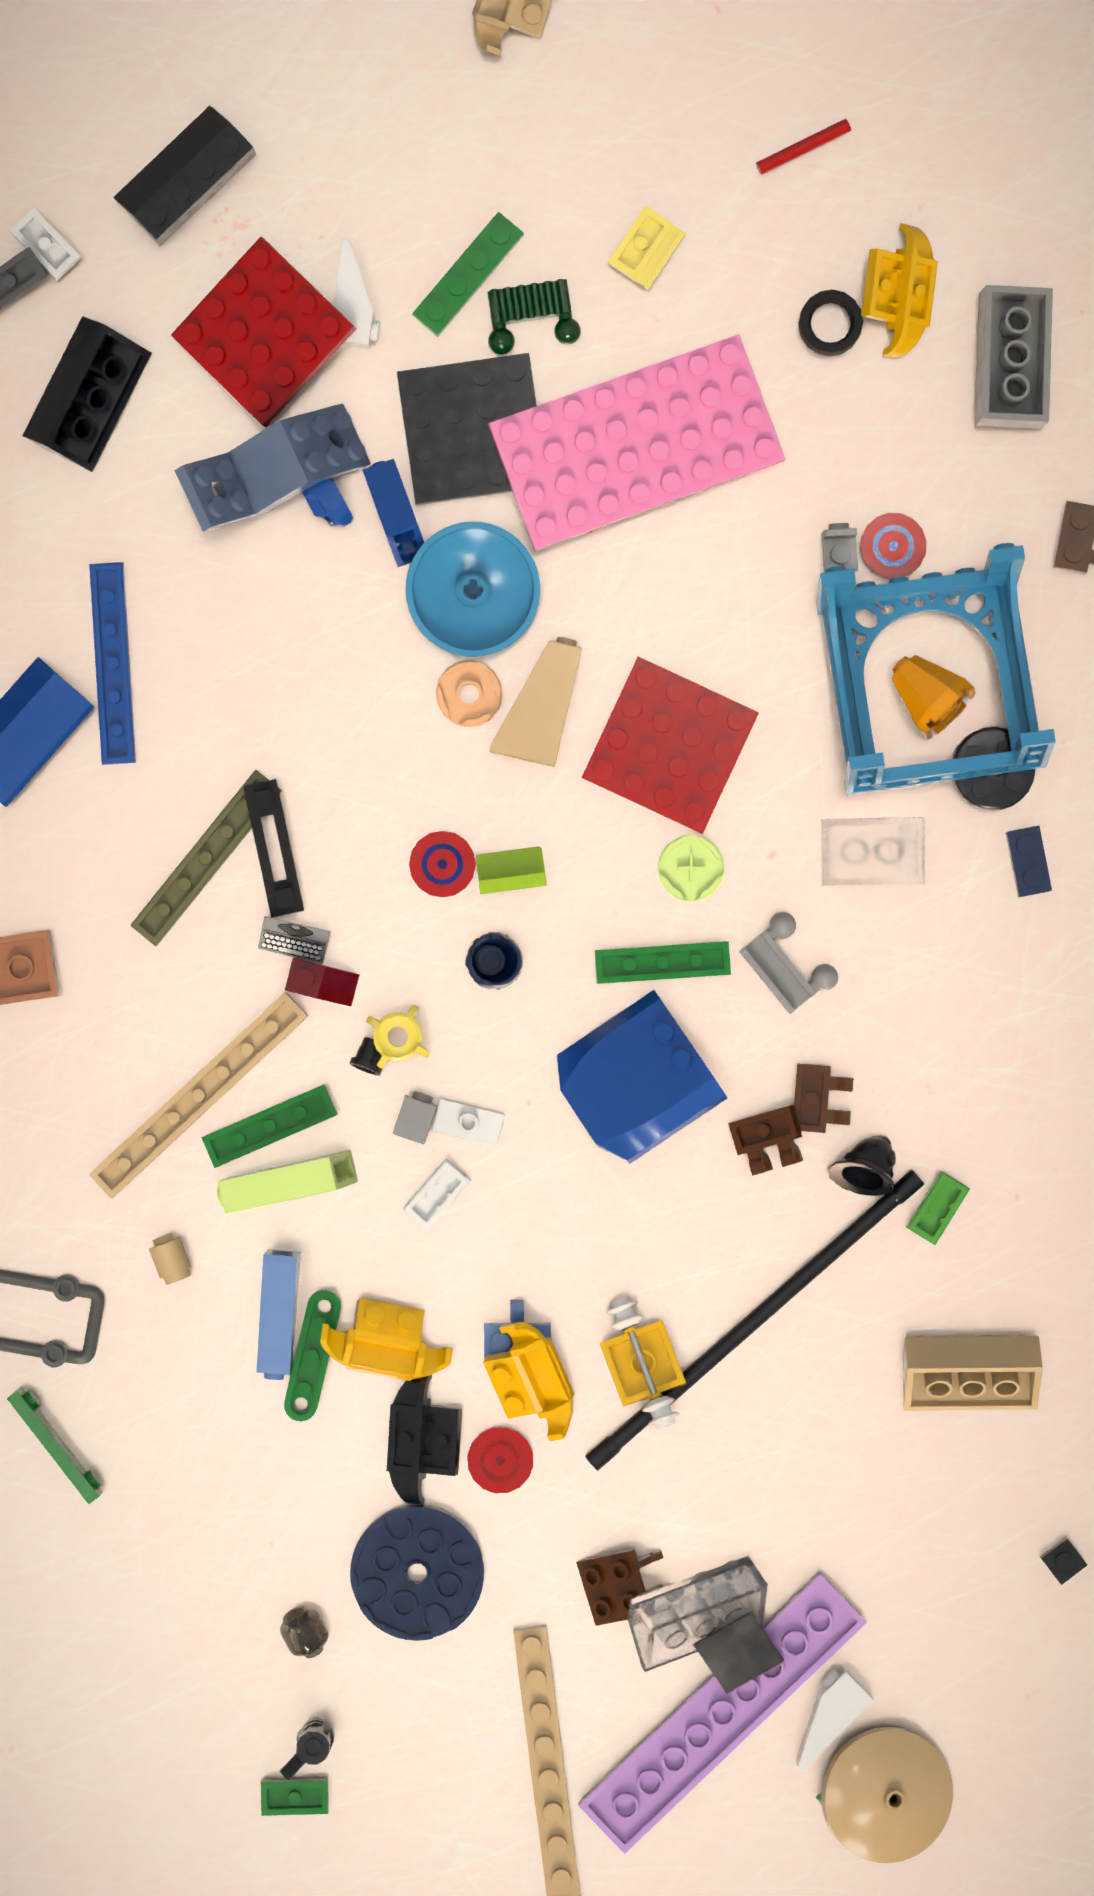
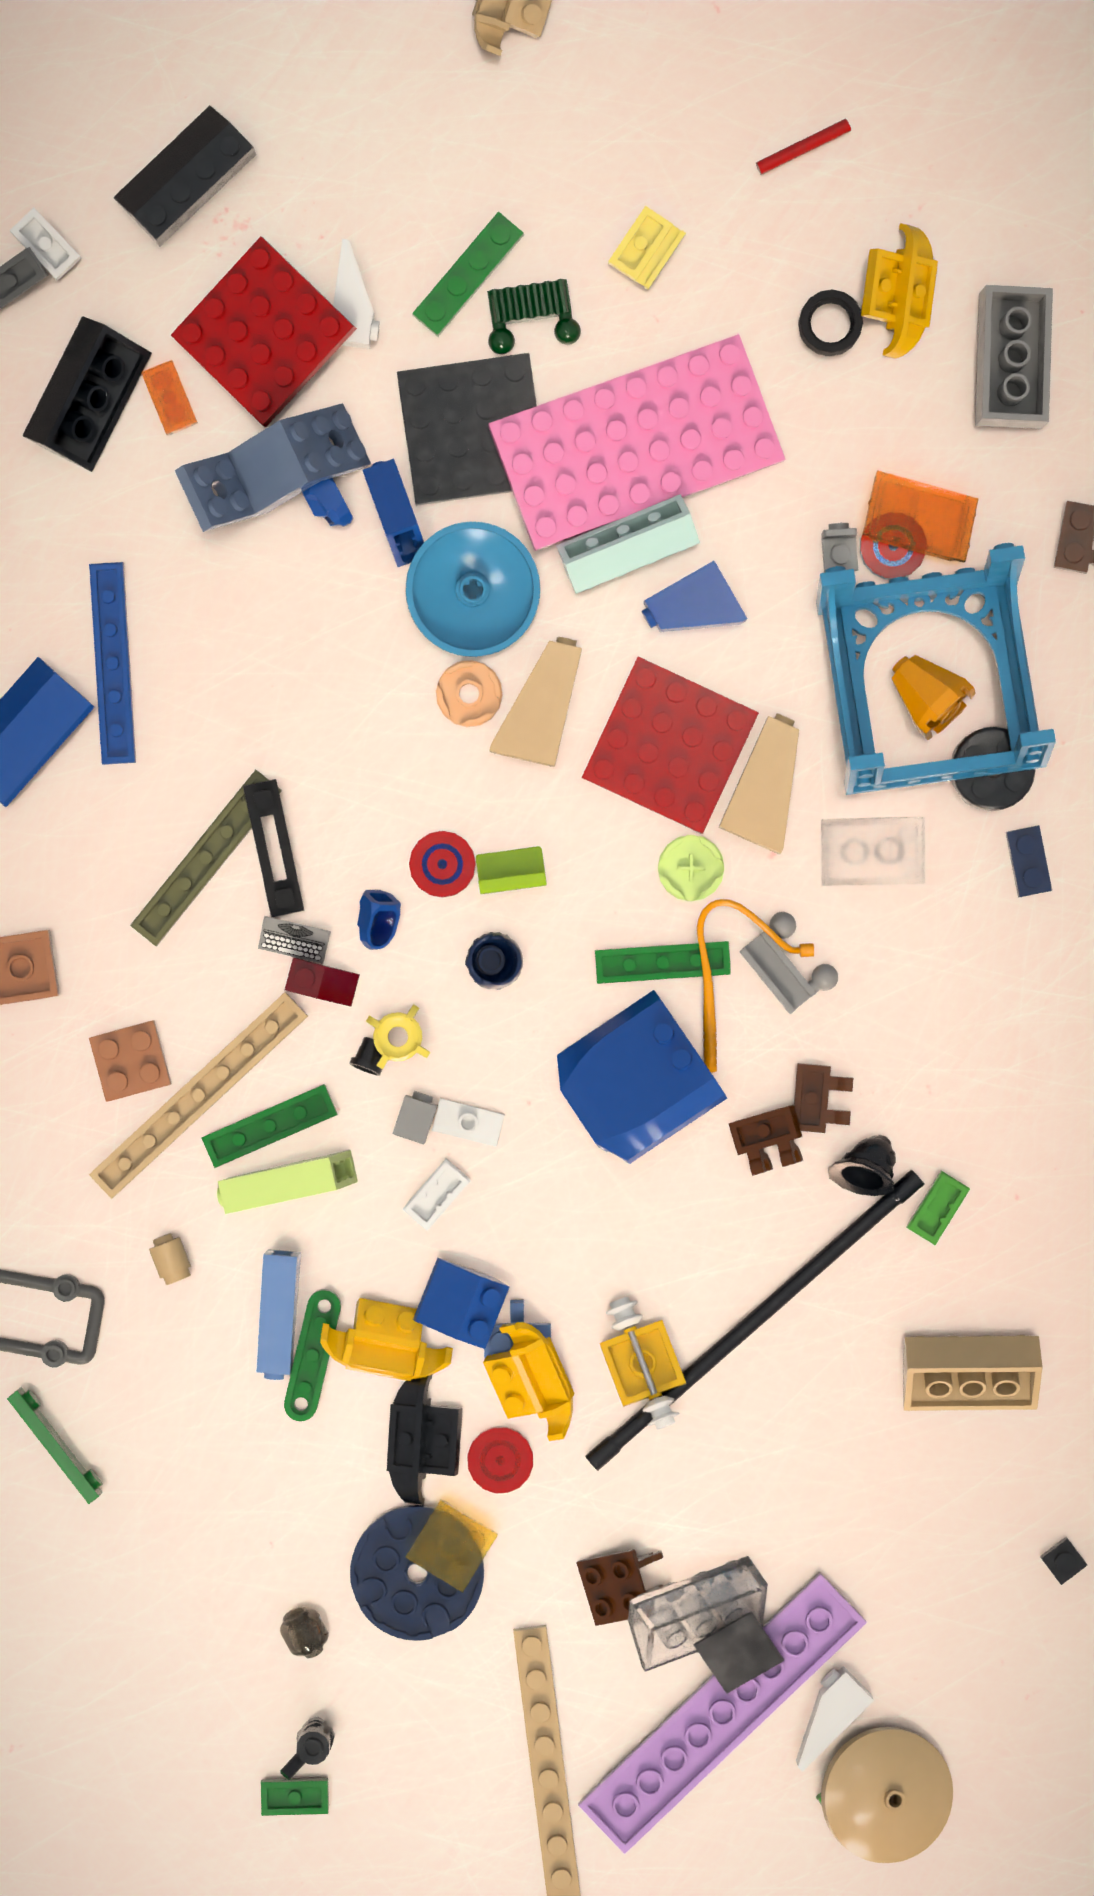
(130, 1061): none -> nougat plate
(169, 397): none -> clear orange plate
(378, 918): none -> blue rock
(451, 1545): none -> clear yellow plate
(461, 1303): none -> blue slope
(628, 544): none -> light aqua brick
(694, 603): none -> slope
(709, 1019): none -> light orange piece
(763, 793): none -> tan slope
(920, 517): none -> clear orange piece

